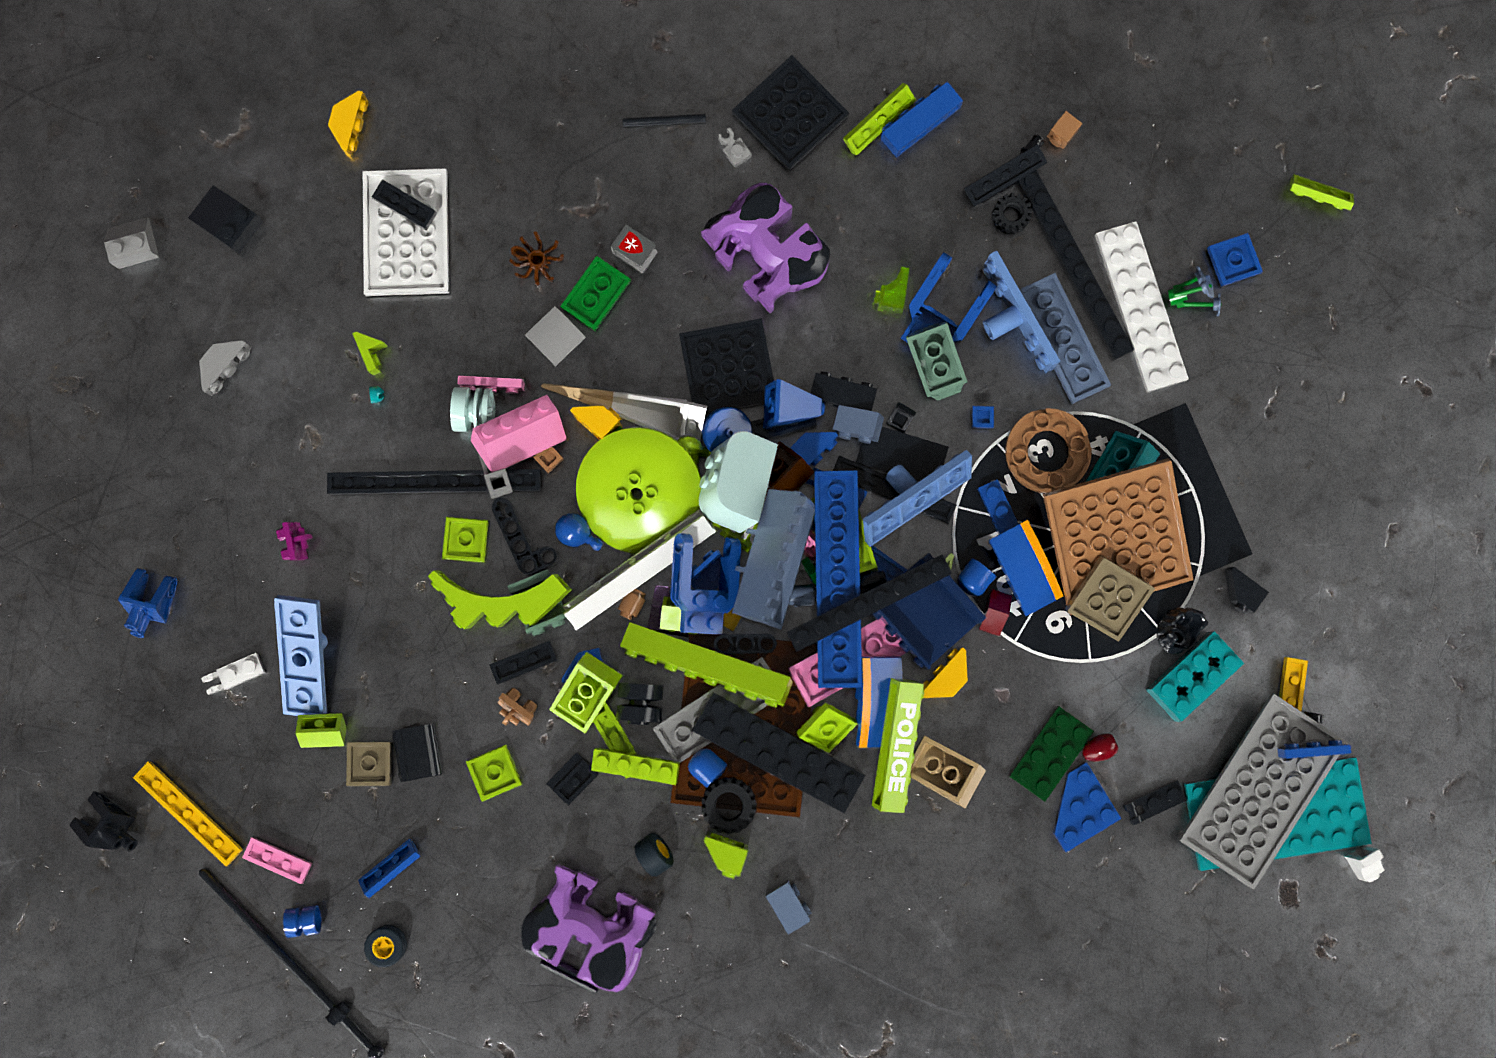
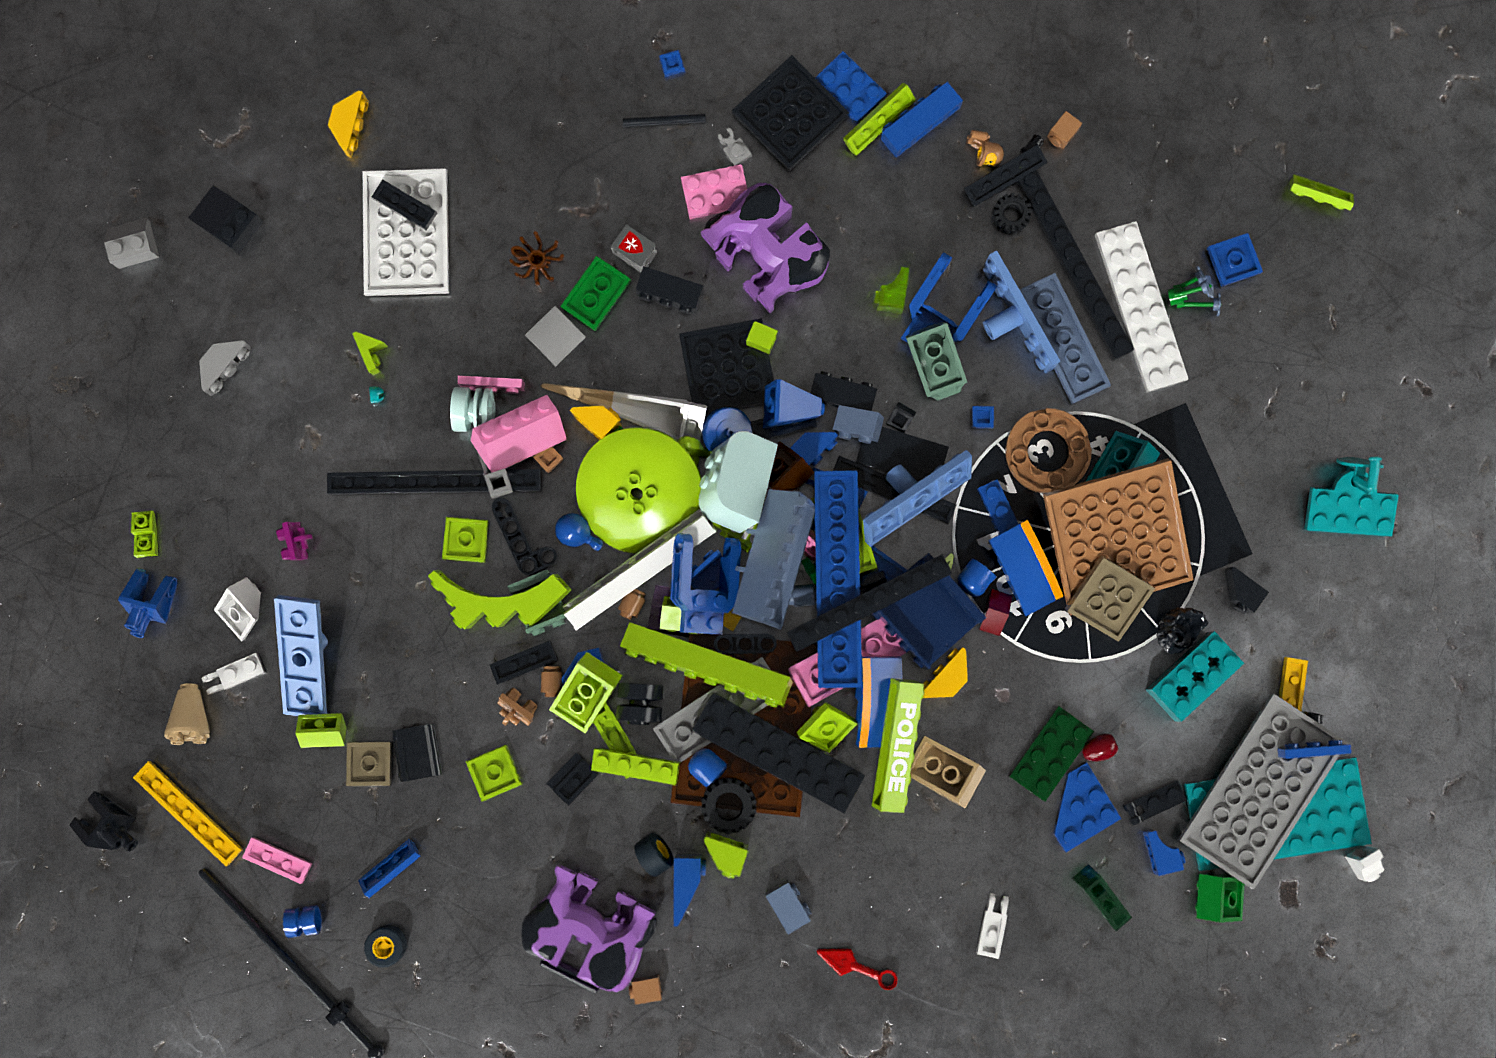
(145, 534): none -> lime slope
(187, 717): none -> tan cone
(240, 607): none -> white slope
(551, 681): none -> medium nougat brick
(646, 989): none -> medium nougat brick
(669, 290): none -> black brick
(671, 63): none -> blue tile
(687, 876): none -> blue slope
(713, 190): none -> bright pink plate
(762, 337): none -> lime panel
(844, 962): none -> red piece
(851, 87): none -> blue plate
(988, 152): none -> medium nougat piece
(992, 928): none -> white hinge
(1102, 897): none -> clear green slope
(1162, 858): none -> blue arch
(1219, 898): none -> green slope
(1353, 502): none -> teal plate

